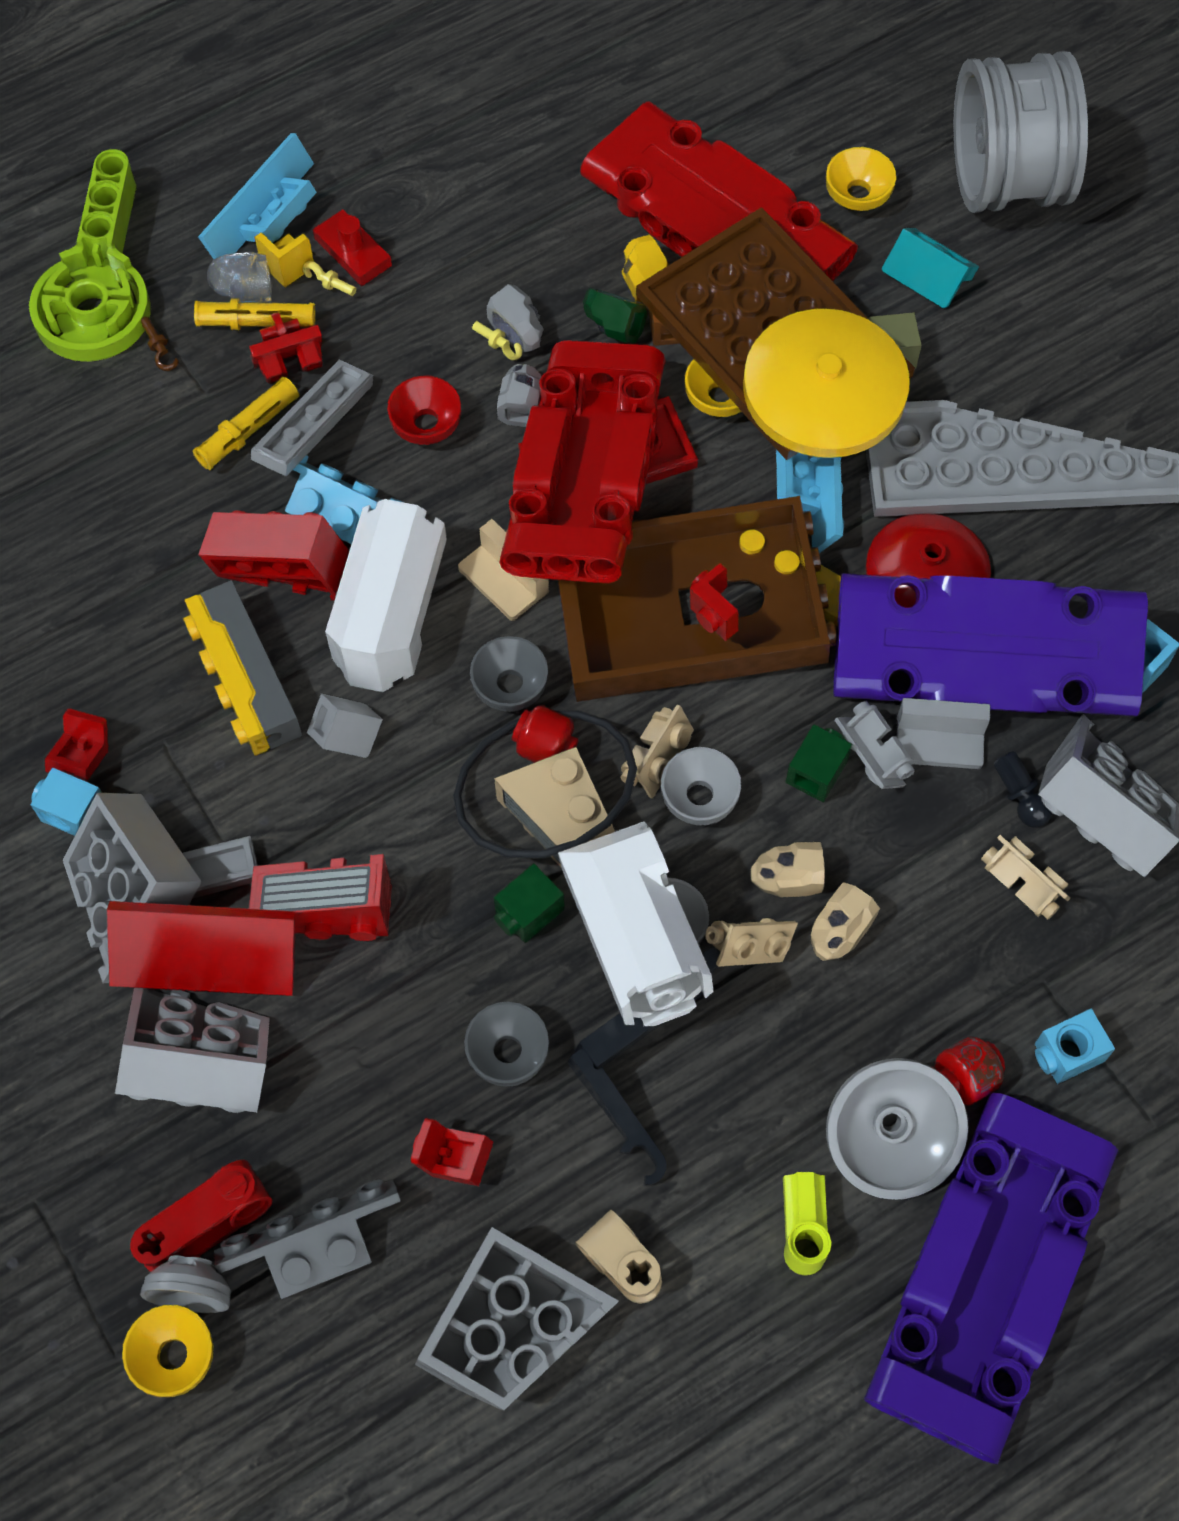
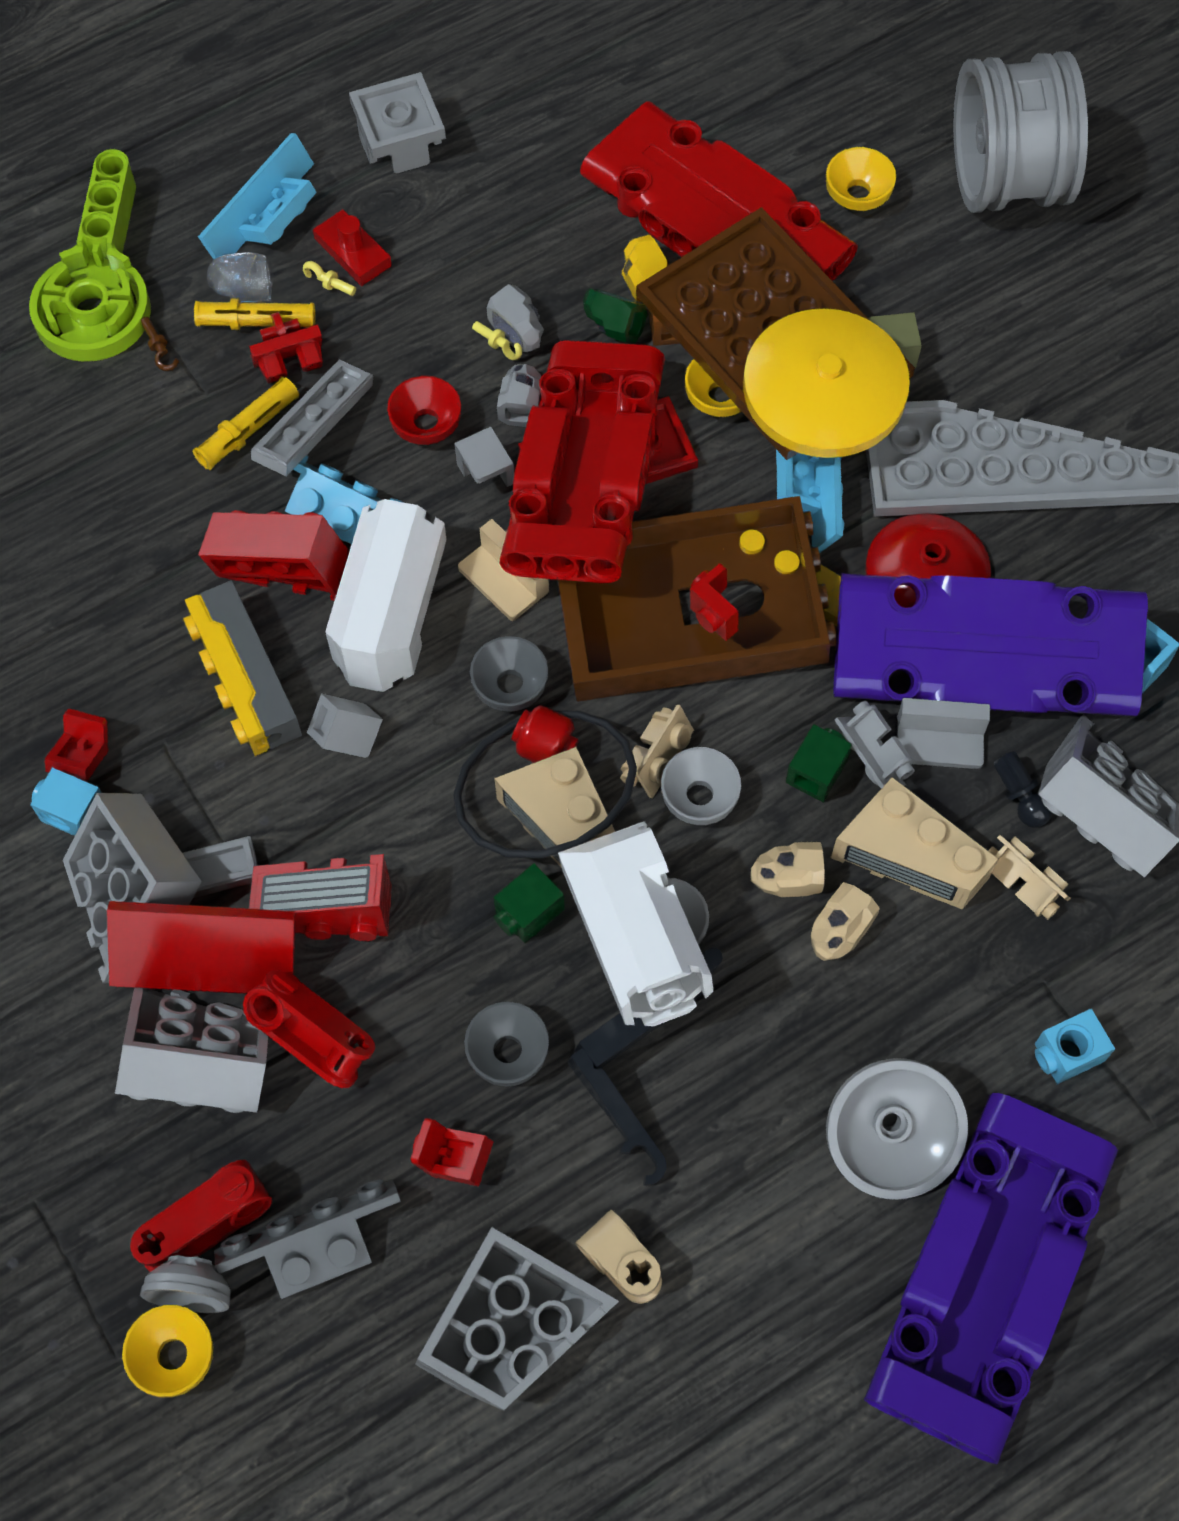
(285, 256): yellow panel -> none
(308, 1027): none -> red piece
(398, 121): none -> light grey panel
(484, 457): none -> light grey panel
(751, 941): tan hinge -> none
(805, 1219): neon yellow piece -> none
(915, 846): none -> tan wedge
(928, 266): teal panel -> none
(973, 1068): red head -> none

